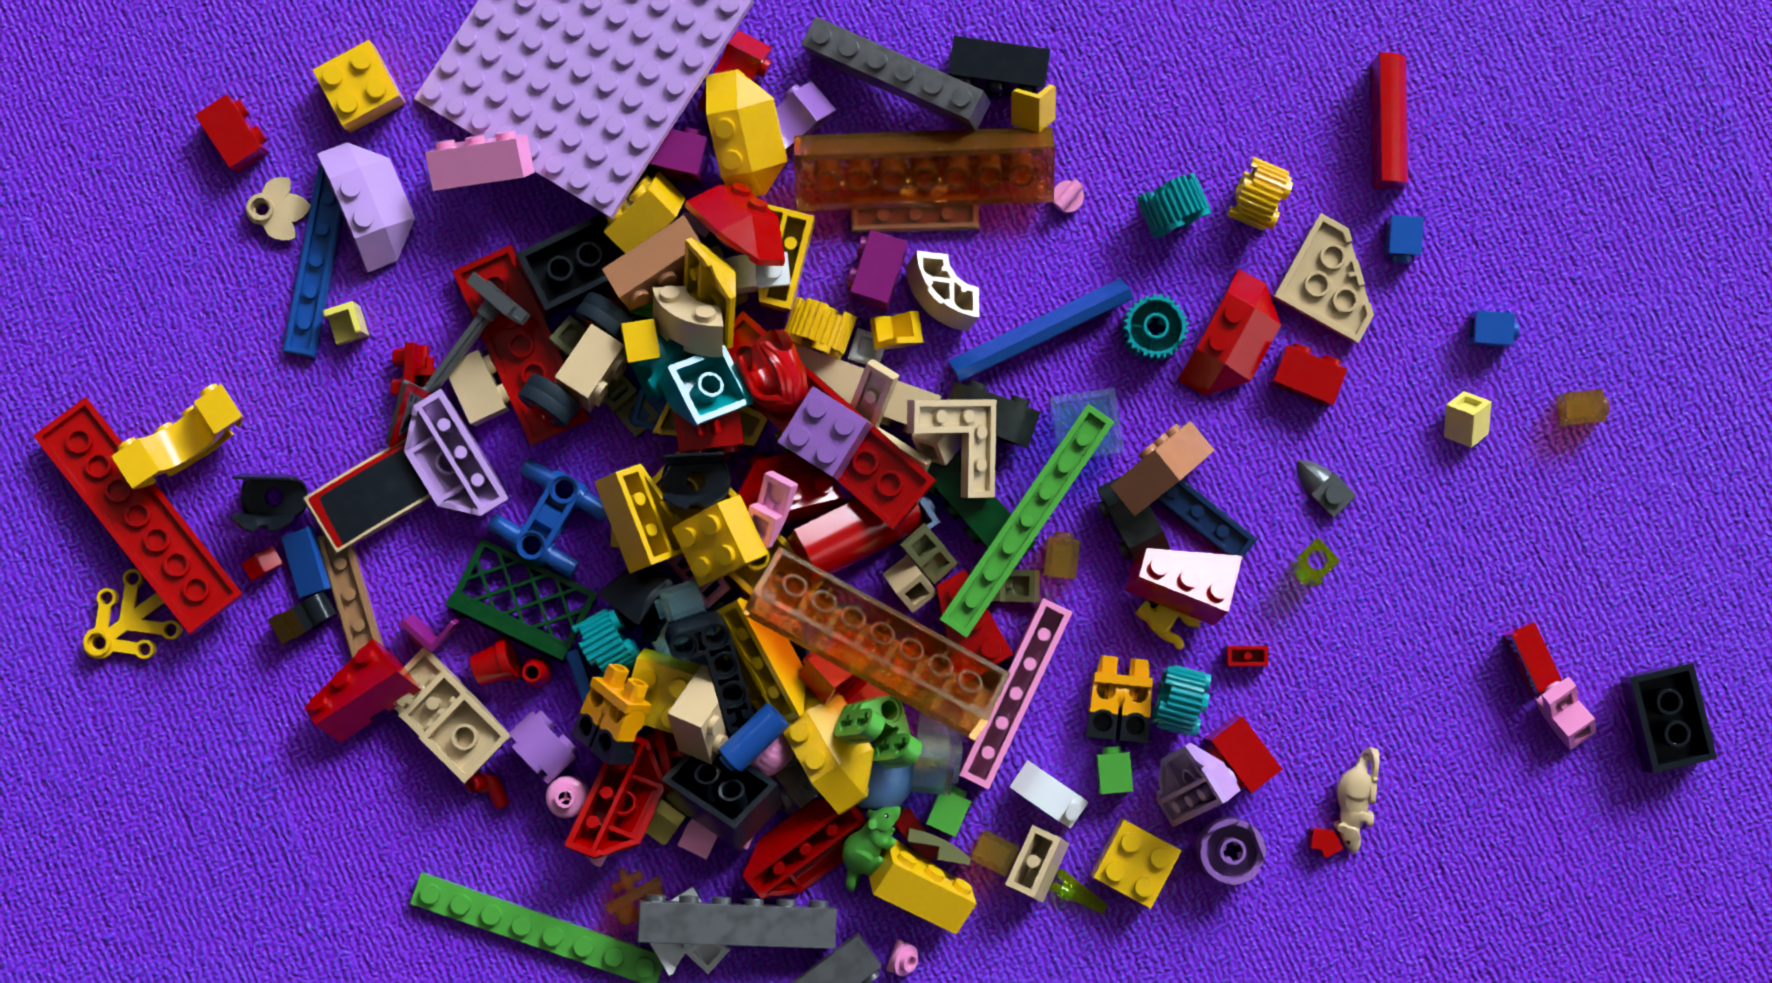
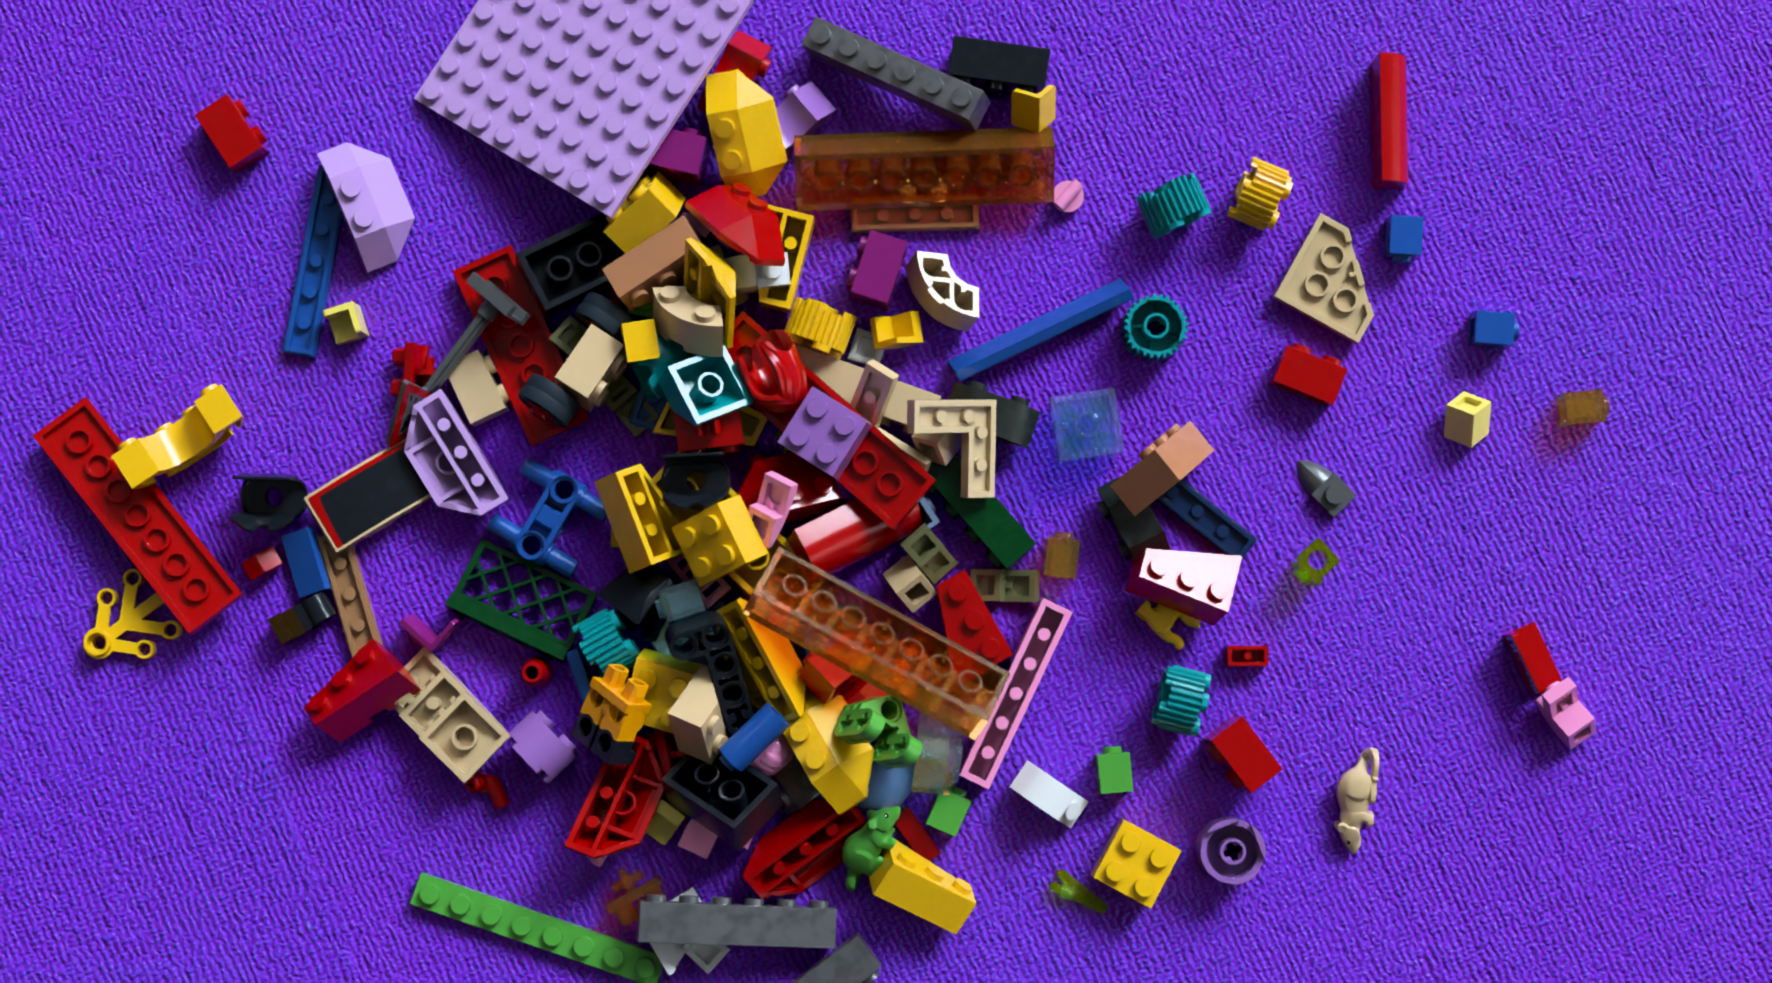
(282, 209): tan plate -> none
(359, 86): yellow brick -> none
(479, 160): bright pink wedge -> none
(496, 663): red piece -> none
(566, 784): bright pink head -> none
(903, 958): bright pink plate -> none
(945, 850): olive slope -> none
(995, 852): clear yellow brick -> none
(1026, 520): bright green plate -> none
(1037, 863): tan brick -> none
(1124, 692): light orange hips -> none
(1193, 784): lavender wedge -> none
(1233, 338): red wedge -> none
(1325, 841): red piece -> none
(1668, 717): black brick -> none

